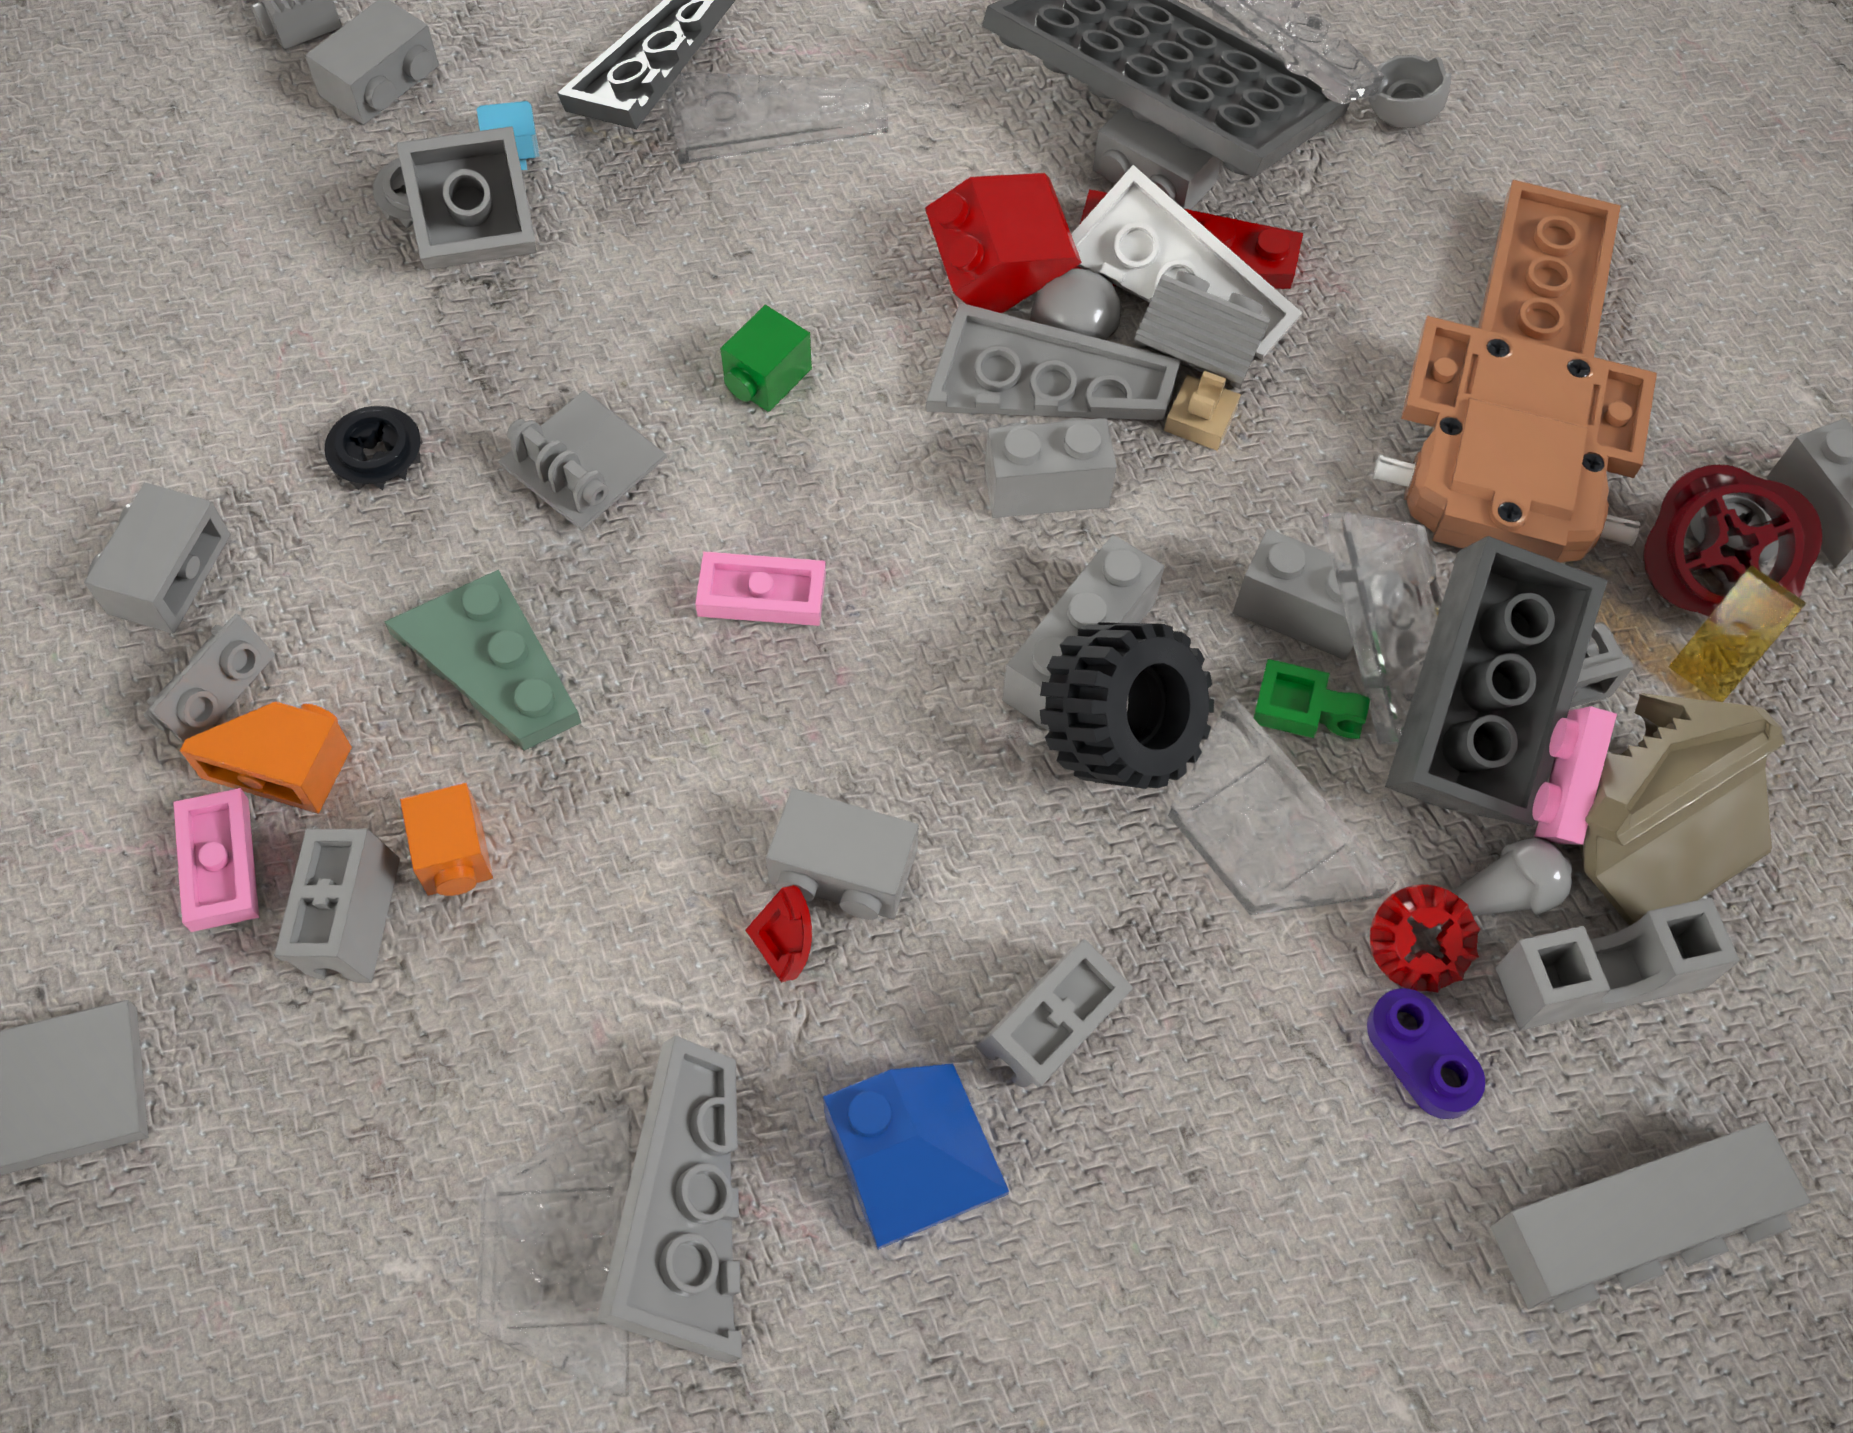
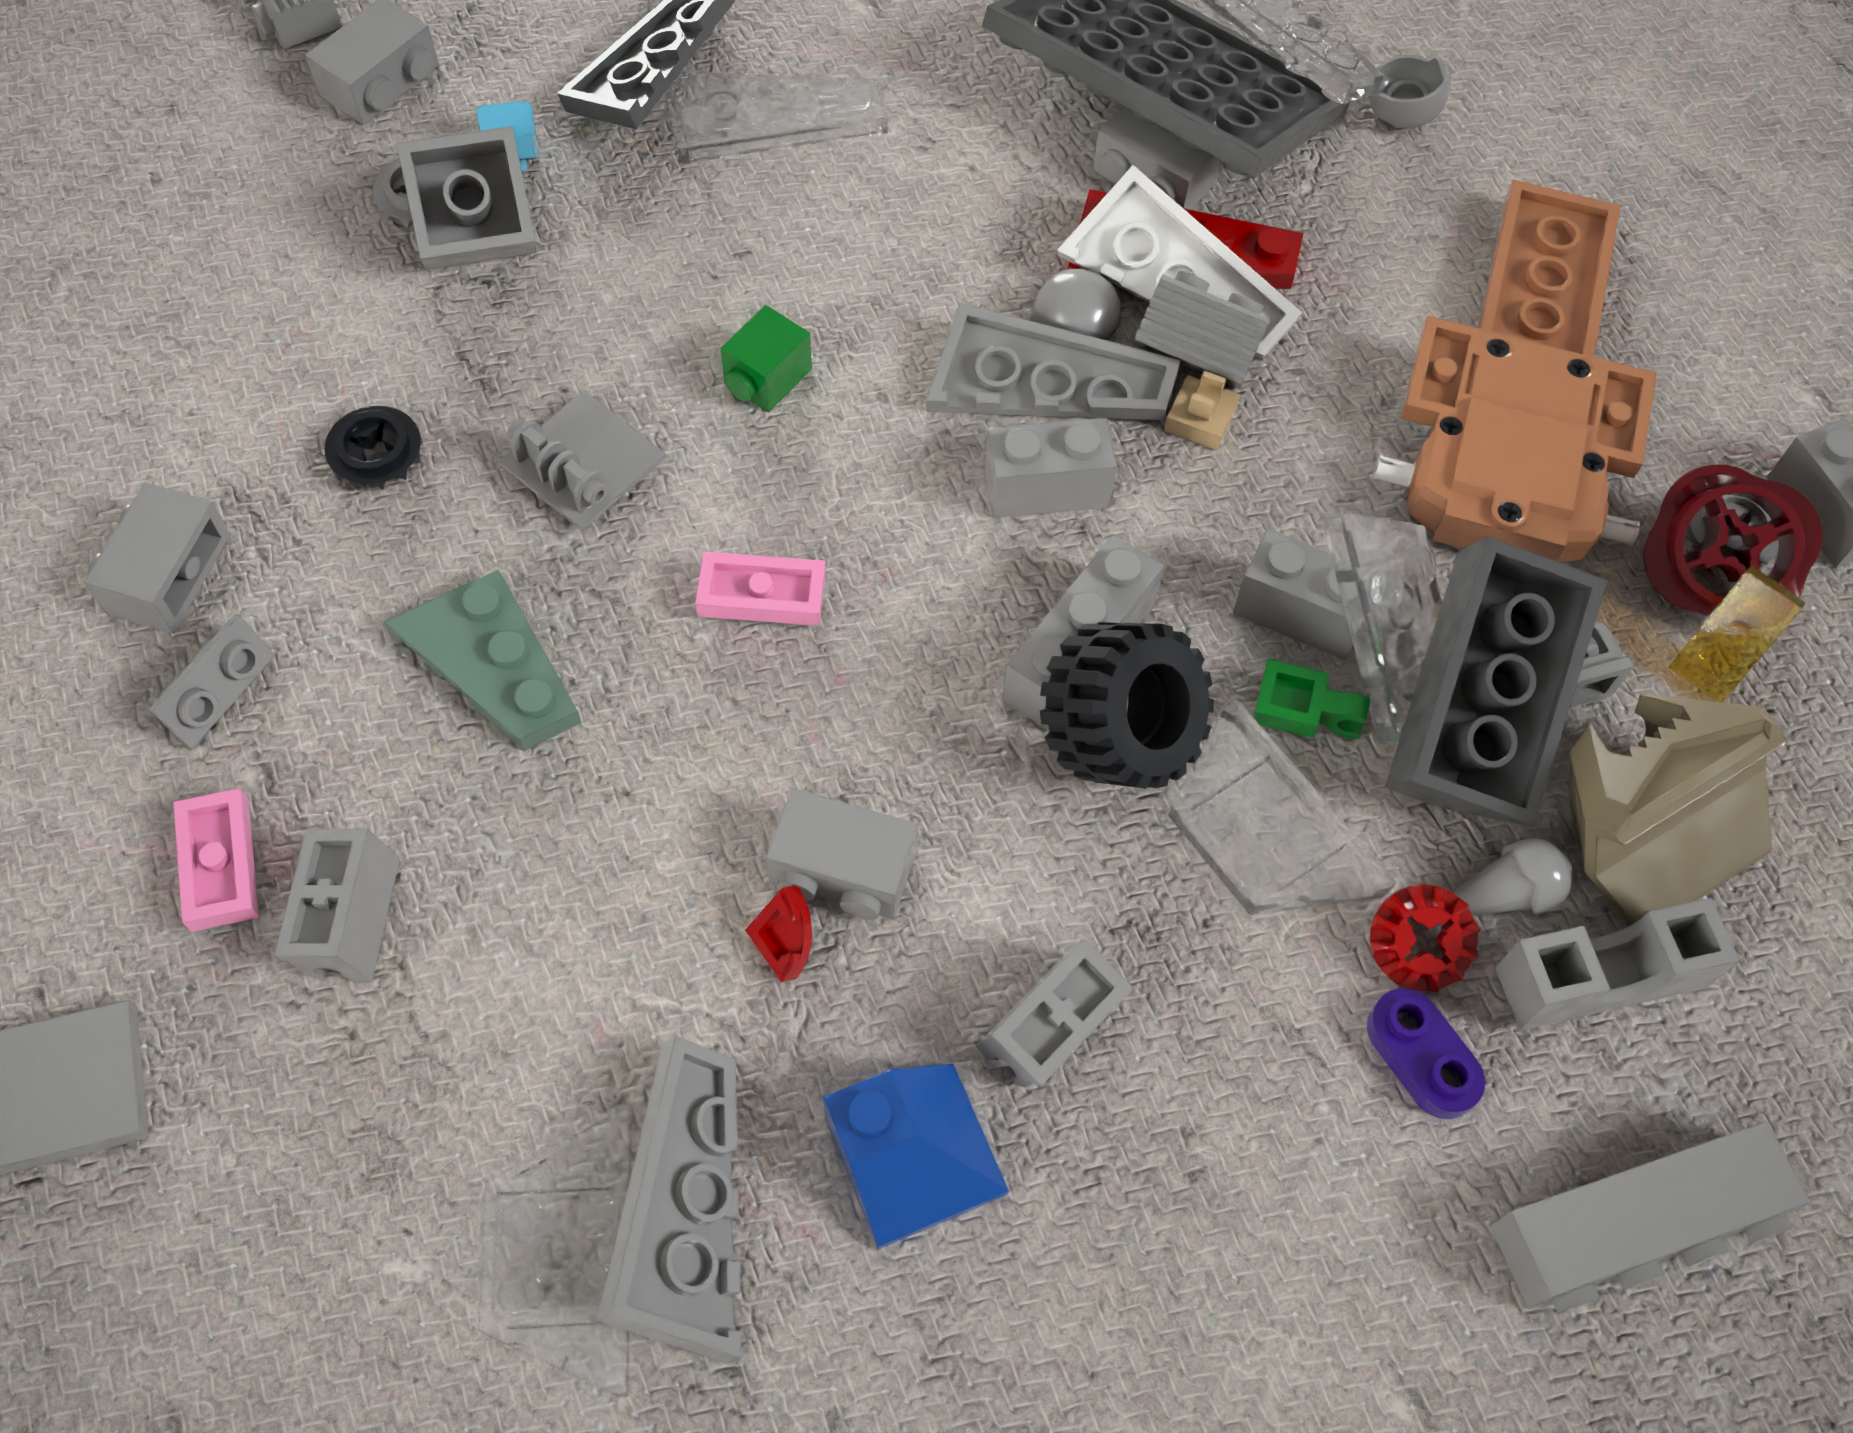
(274, 754): orange slope -> none
(446, 840): orange brick -> none
(1002, 238): red slope -> none
(1579, 754): bright pink plate -> none

